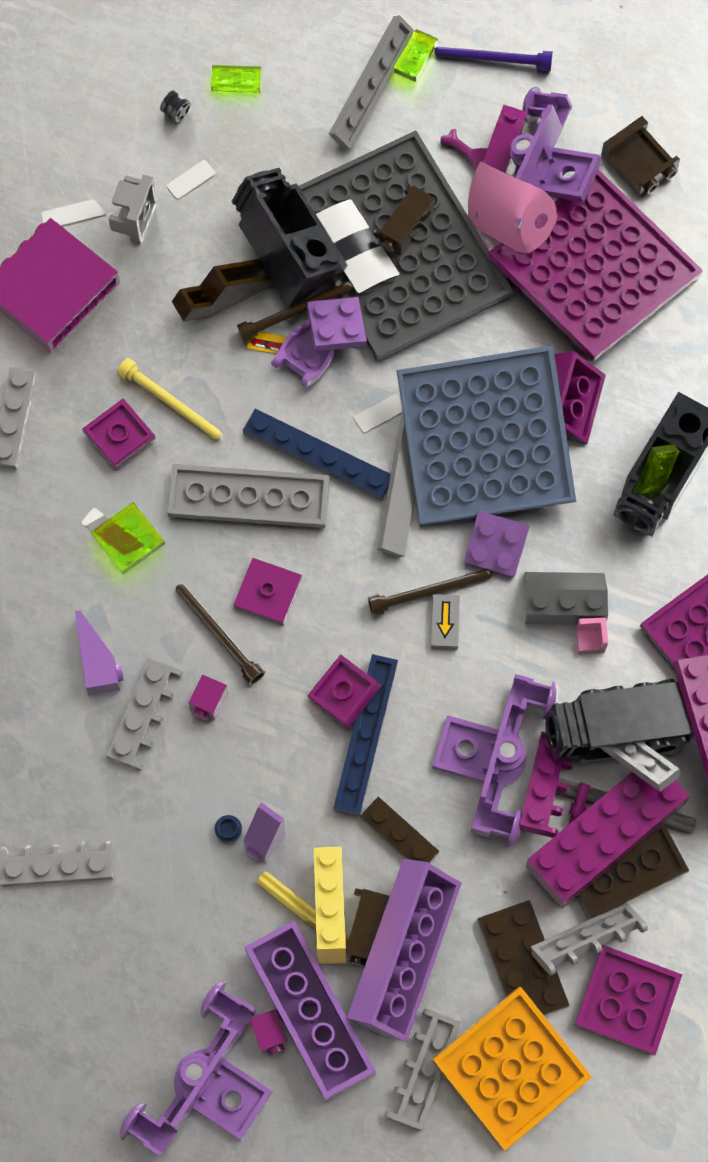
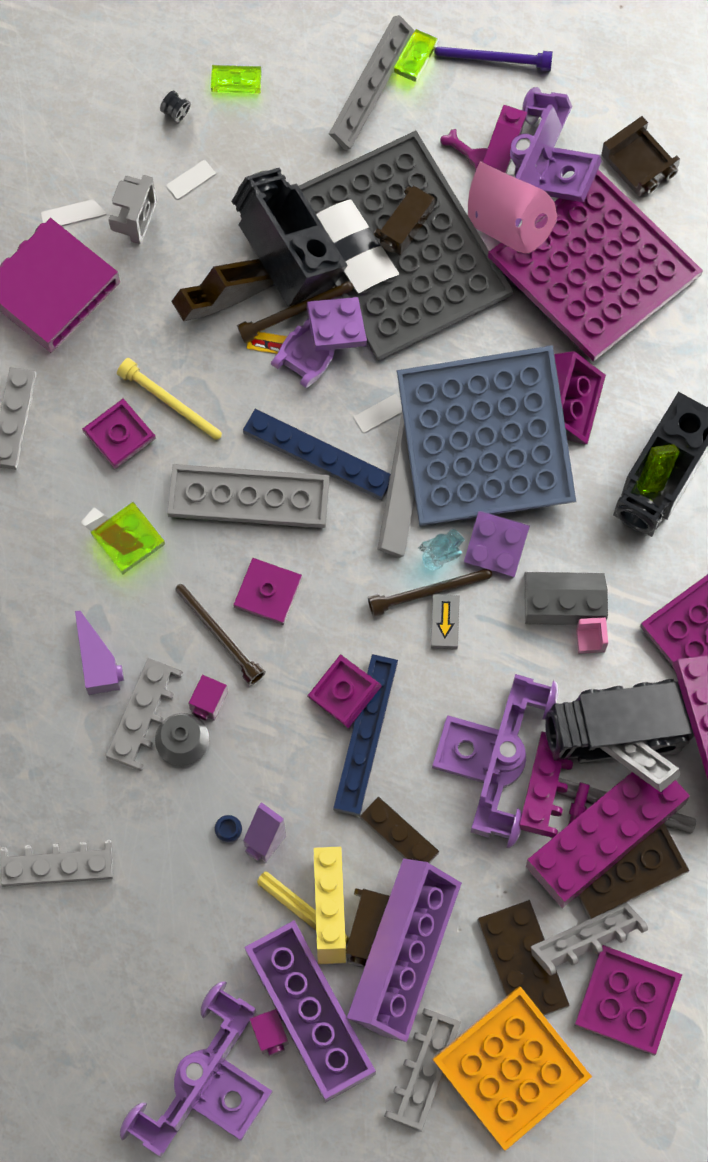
(182, 739): none -> dark grey cone
(441, 549): none -> clear light blue hips

